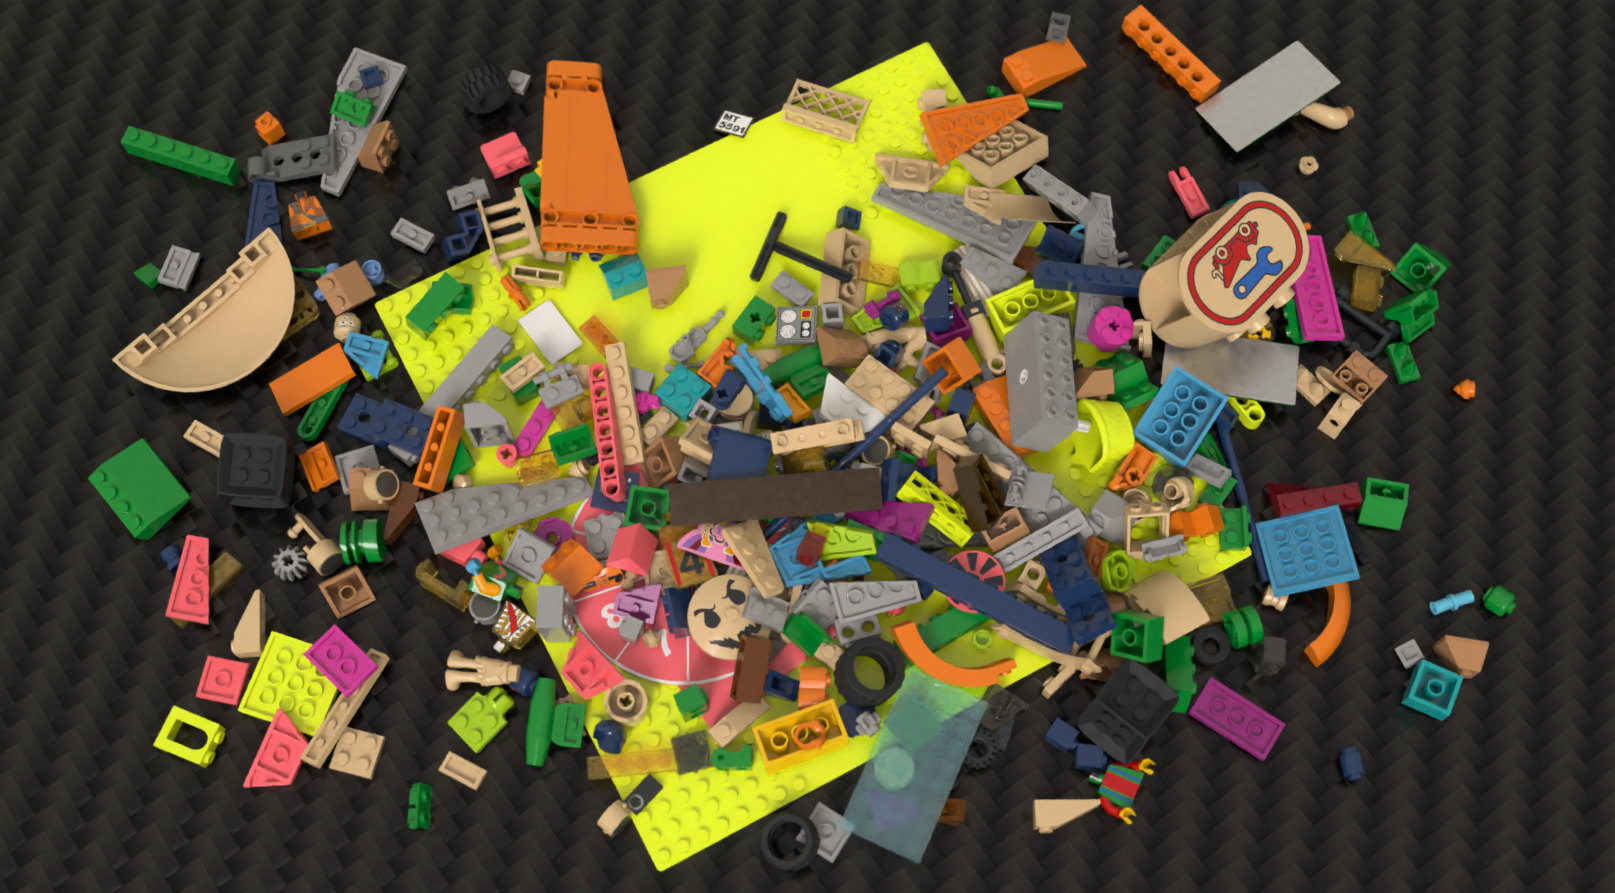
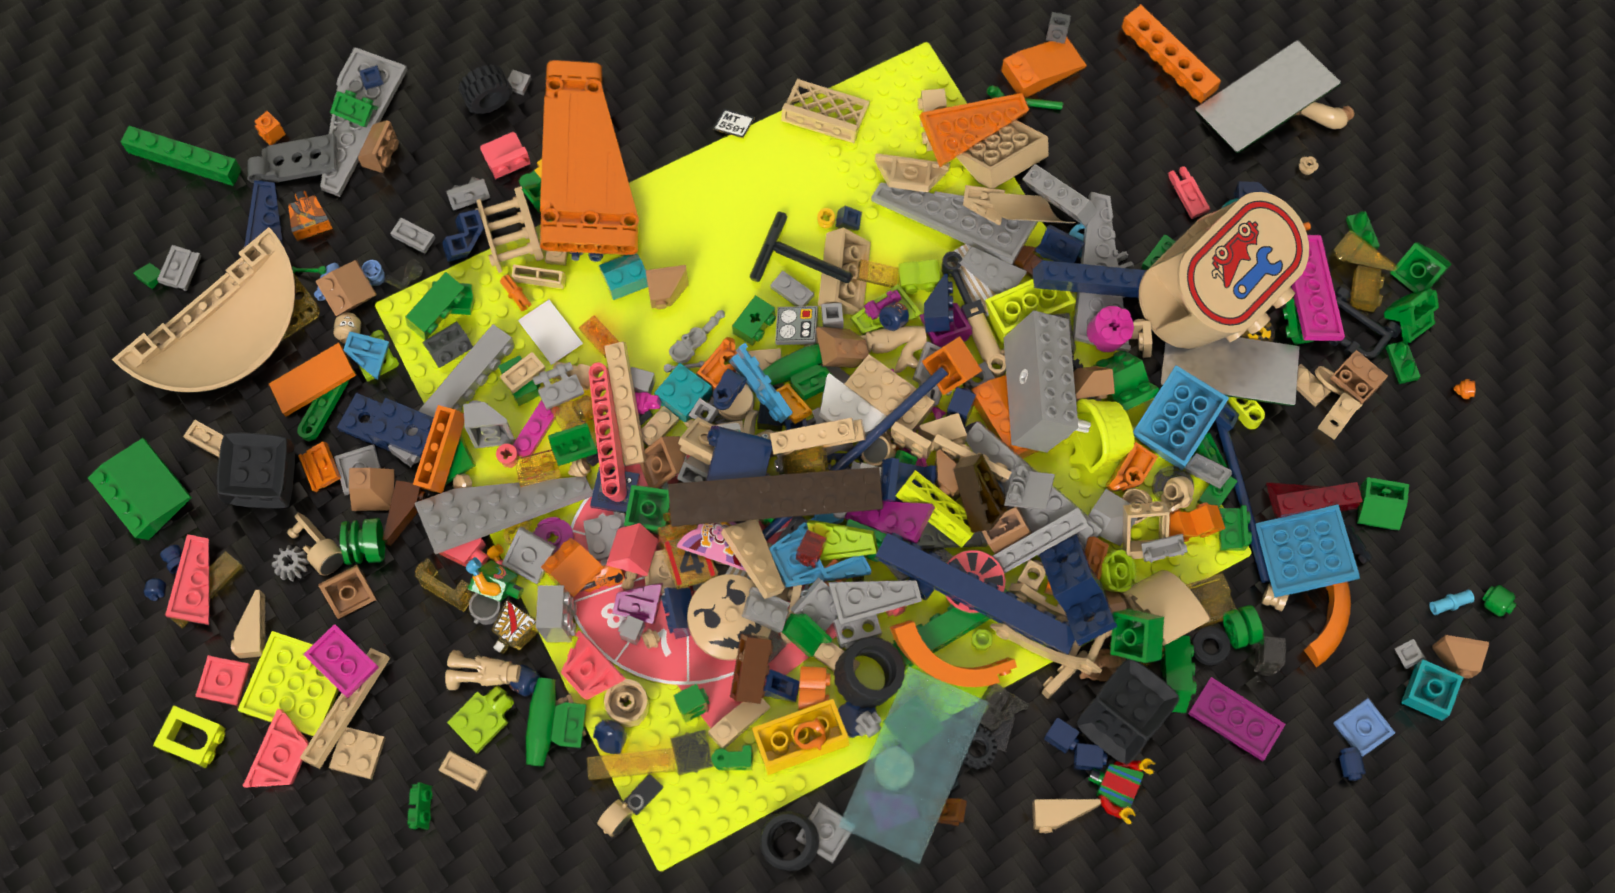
(154, 589): none -> dark blue piece
(381, 485): piece -> none
(448, 344): none -> dark grey bracket
(826, 224): none -> yellow bush
(889, 353): dark blue brick -> none
(1364, 727): none -> medium blue tile

